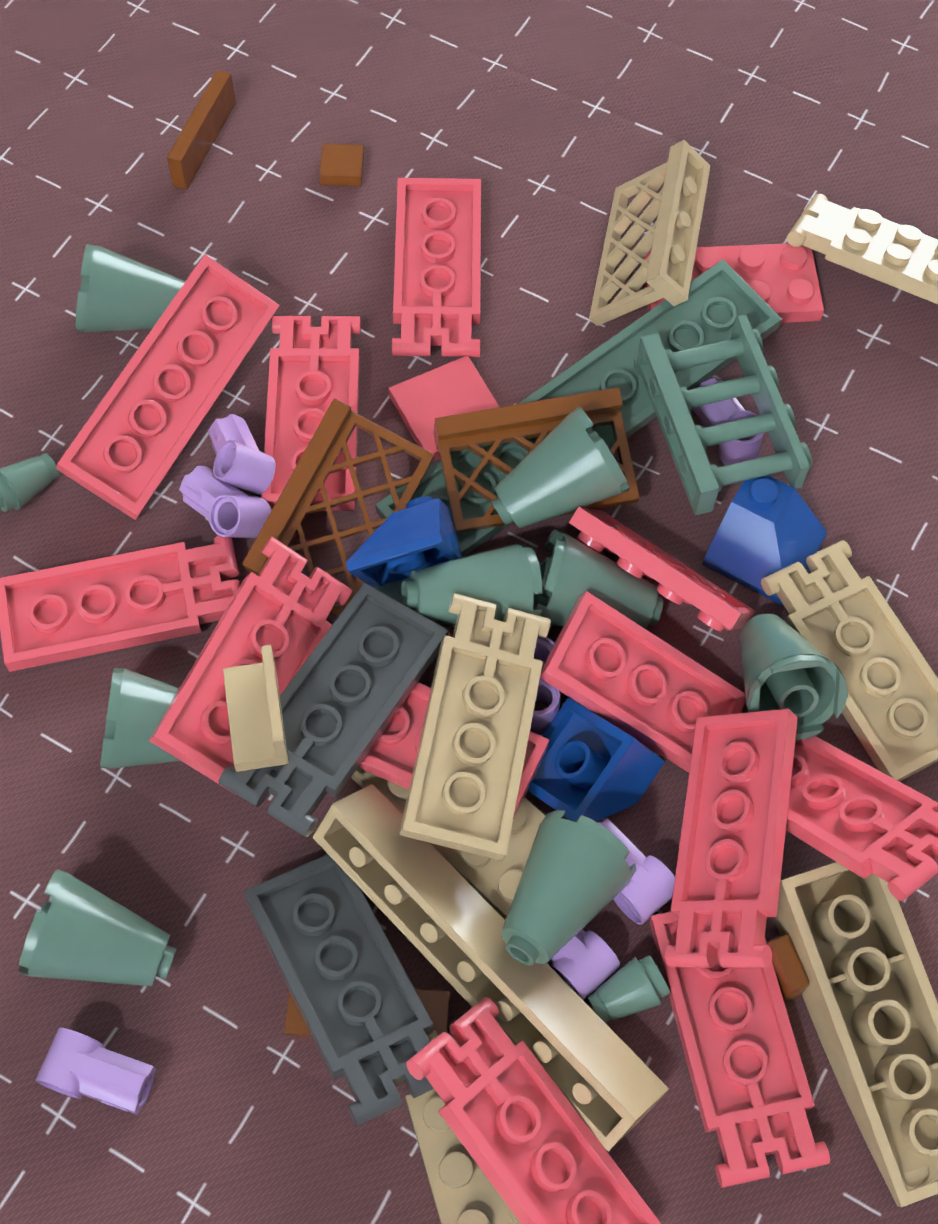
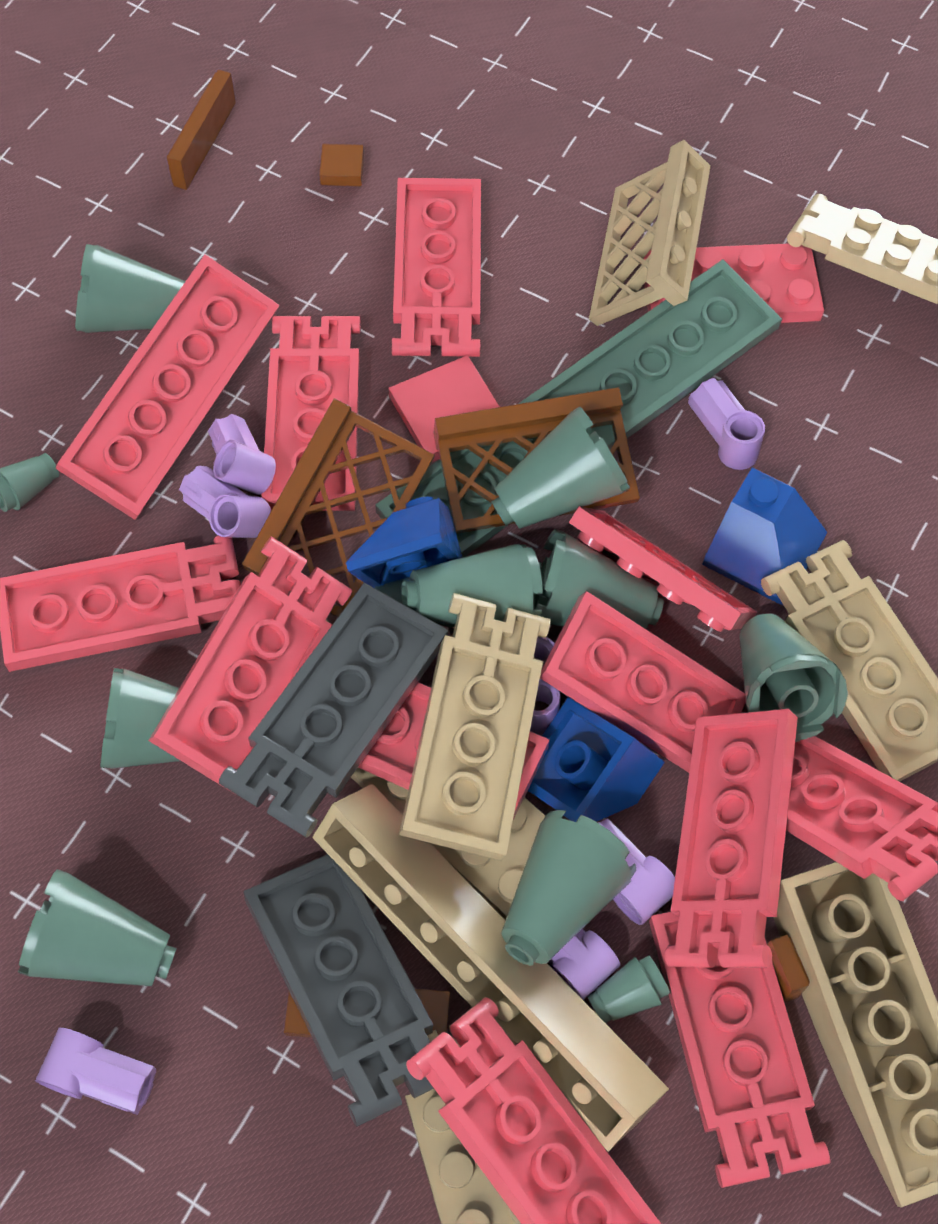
(255, 714): tan panel -> none
(689, 441): sand green fence -> none

